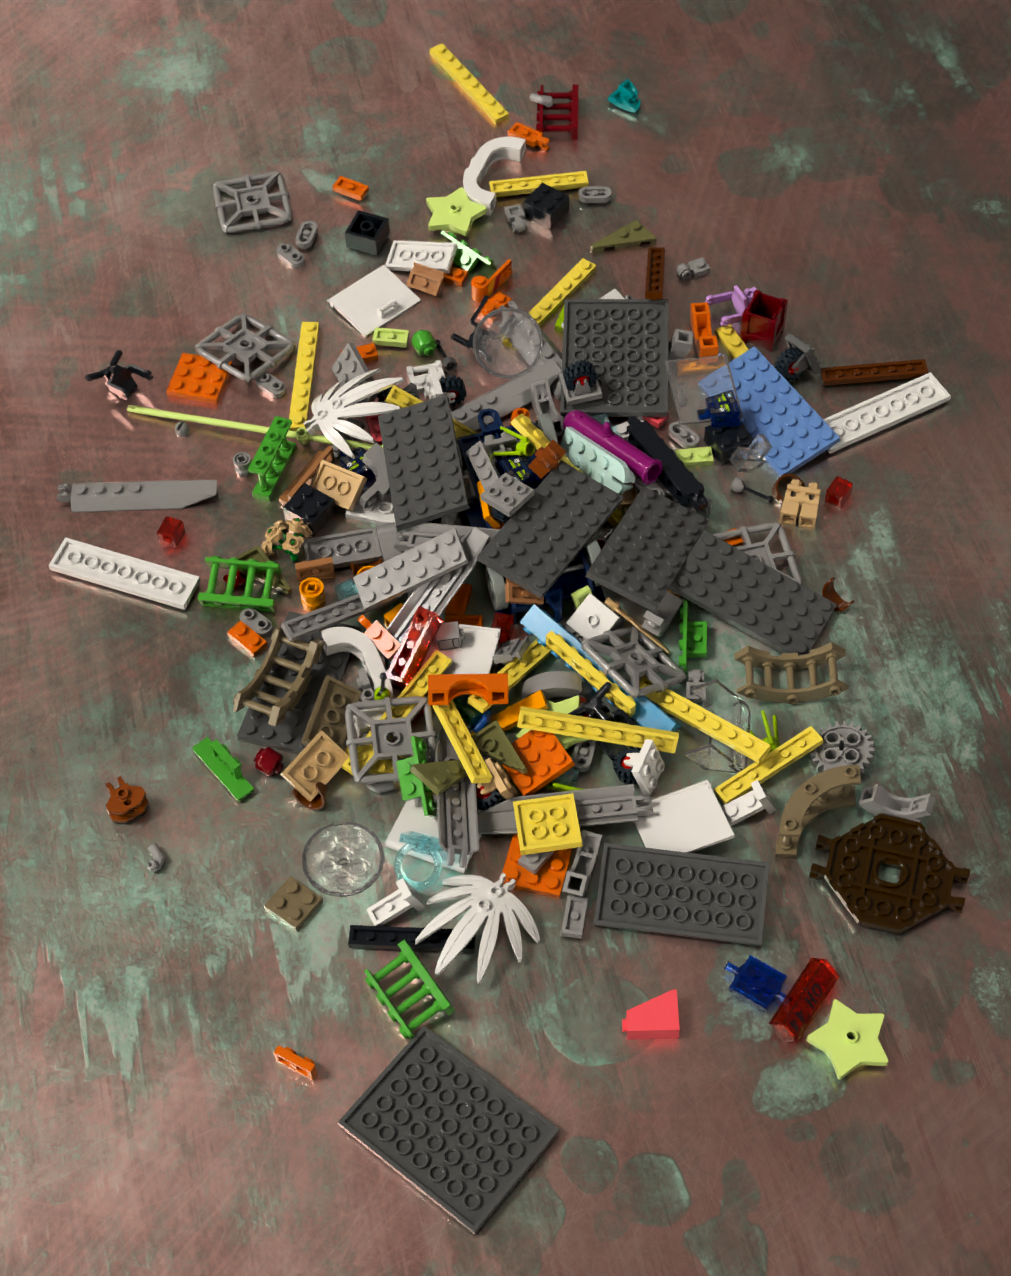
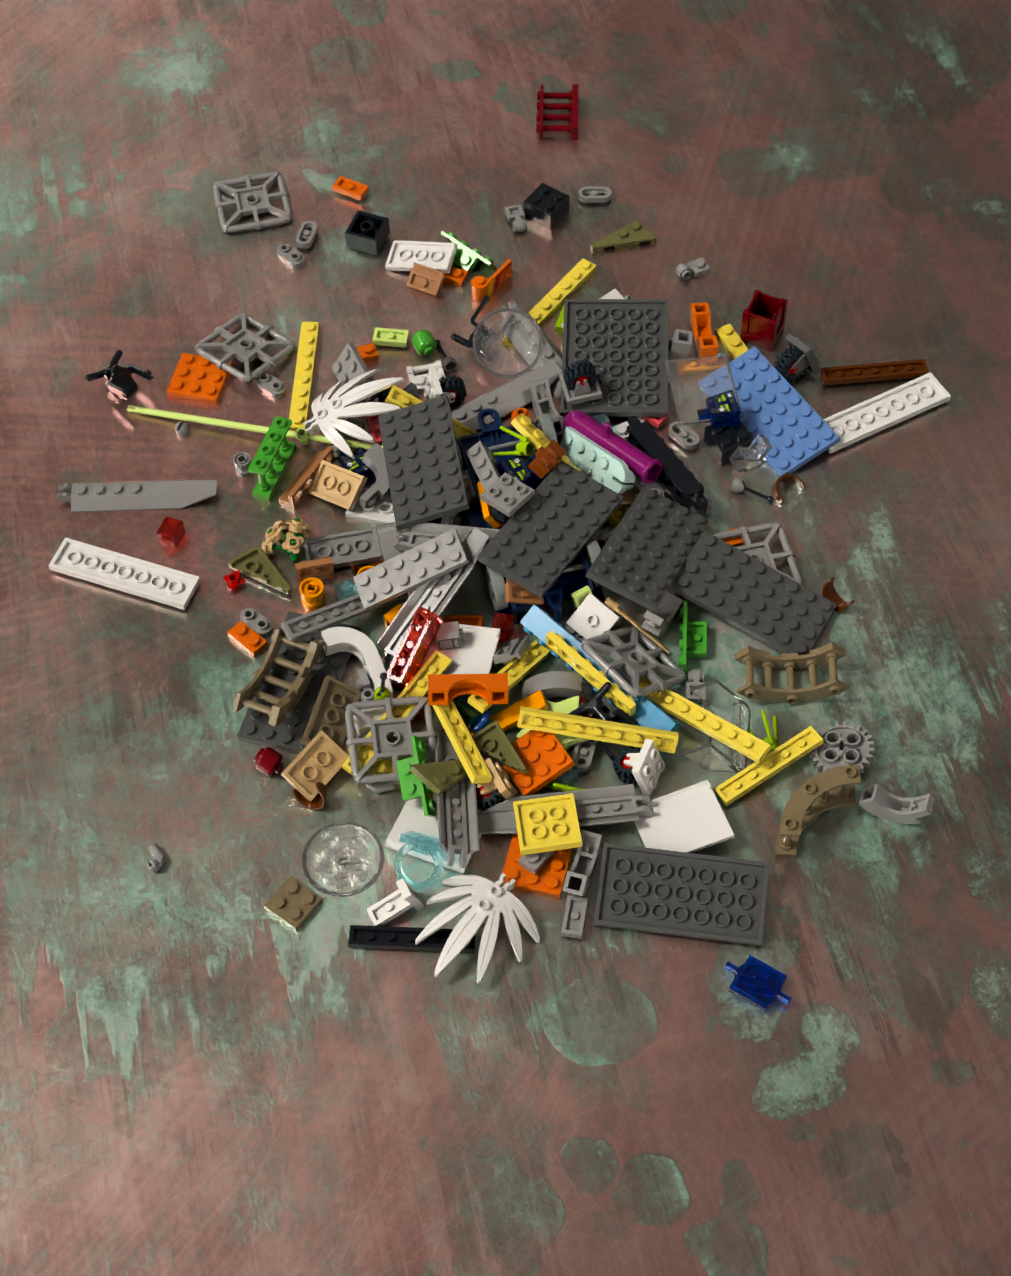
(124, 800): dark orange hinge -> none
(224, 767): bright green bracket -> none
(228, 599): bright green fence -> none
(301, 1065): orange plate -> none
(310, 506): black brick -> none
(374, 300): white container -> none
(380, 637): plate -> none
(428, 988): bright green fence -> none
(449, 1129): dark grey plate -> none
(454, 212): yellowish green plate -> none
(459, 602): orange tile -> none
(469, 83): light yellow plate -> none
(492, 151): white arch -> none
(494, 303): orange plate -> none
(505, 443): light grey hips -> none
(529, 184): light yellow plate -> none
(532, 136): orange plate -> none
(542, 99): light grey arm -> none
(625, 97): teal brick -> none
(653, 1018): coral slope -> none
(655, 273): reddish brown plate -> none
(695, 456): yellowish green plate -> none
(740, 301): lavender piece -> none
(748, 804): white bracket -> none
(800, 504): tan hips -> none
(804, 1000): clear red brick -> none
(838, 492): clear red brick -> none
(848, 1053): yellowish green plate -> none
(898, 842): dark brown plate -> none

